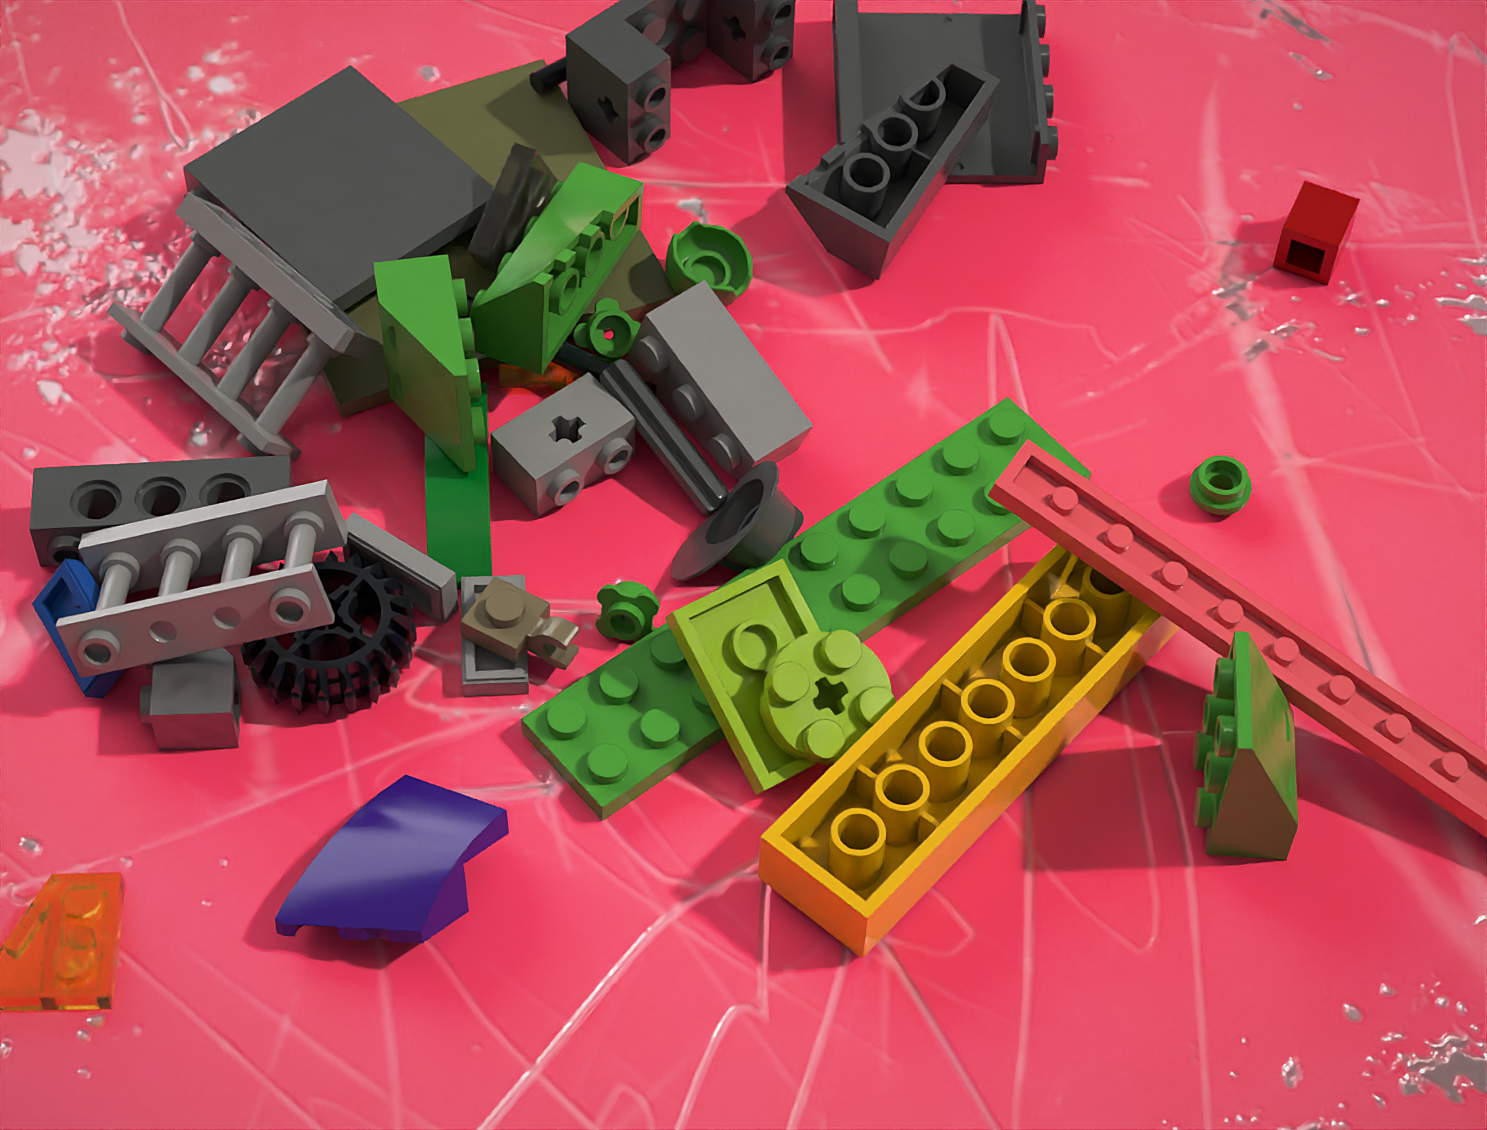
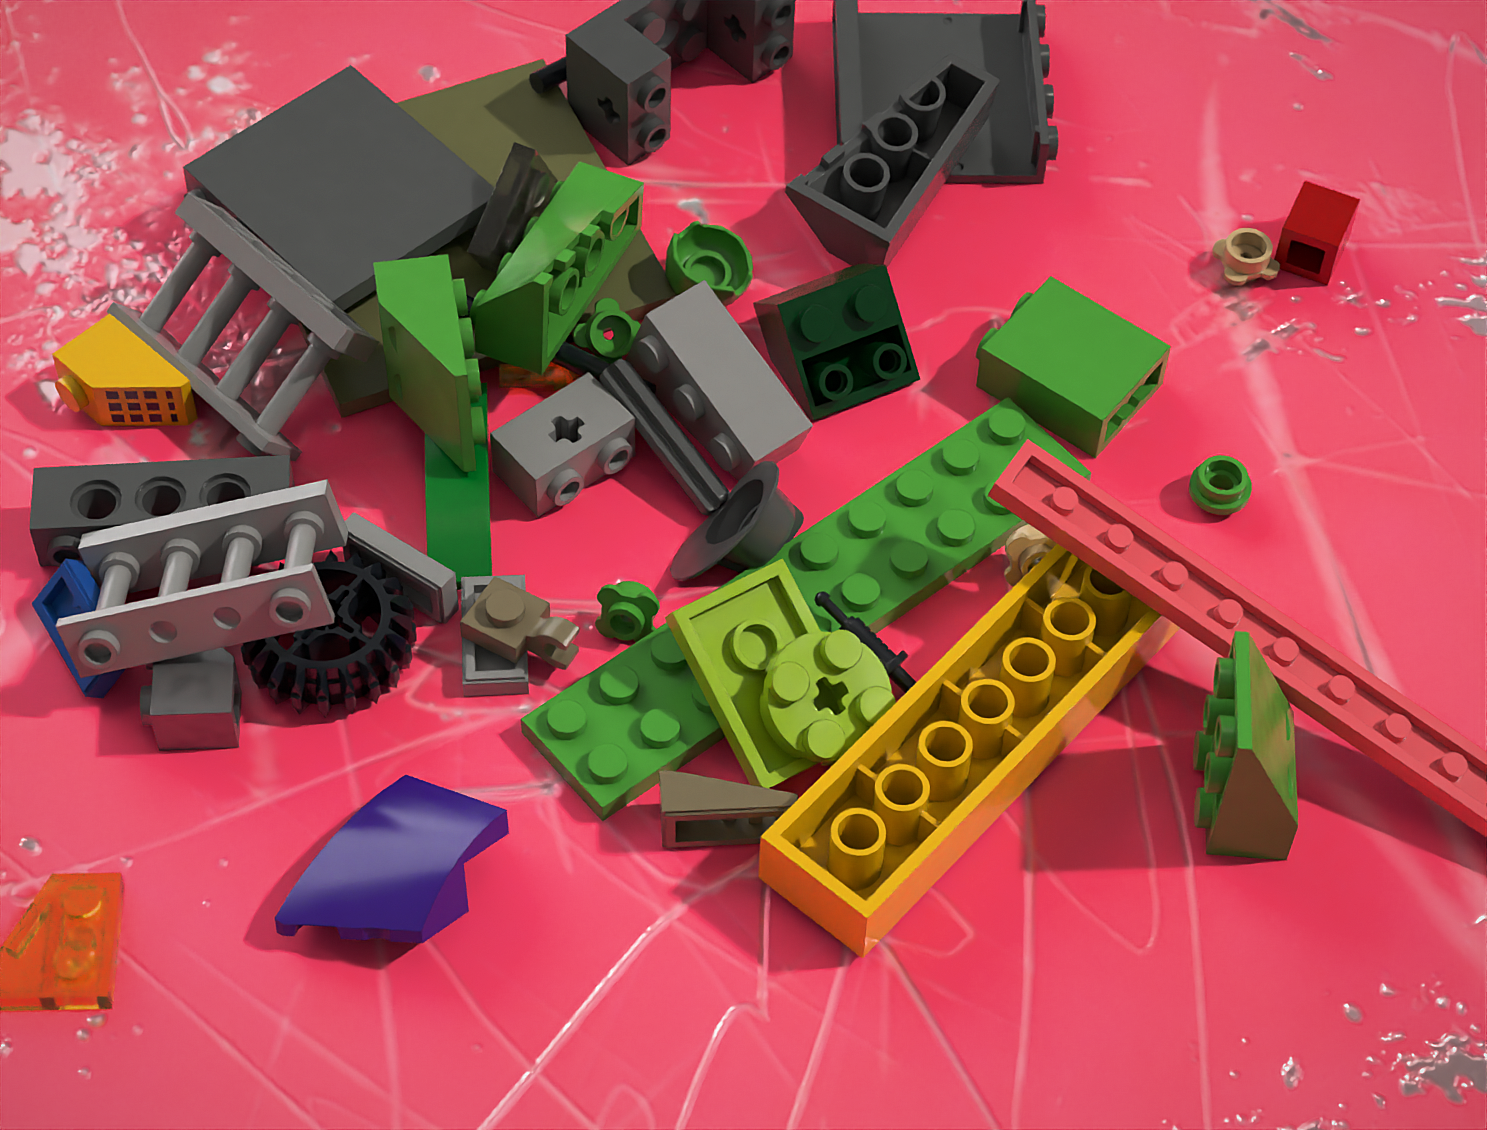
(121, 379): none -> yellow slope
(716, 811): none -> dark tan slope
(838, 339): none -> dark green slope
(887, 657): none -> black piece
(1024, 550): none -> tan plate
(1072, 365): none -> bright green brick
(1246, 256): none -> tan plate

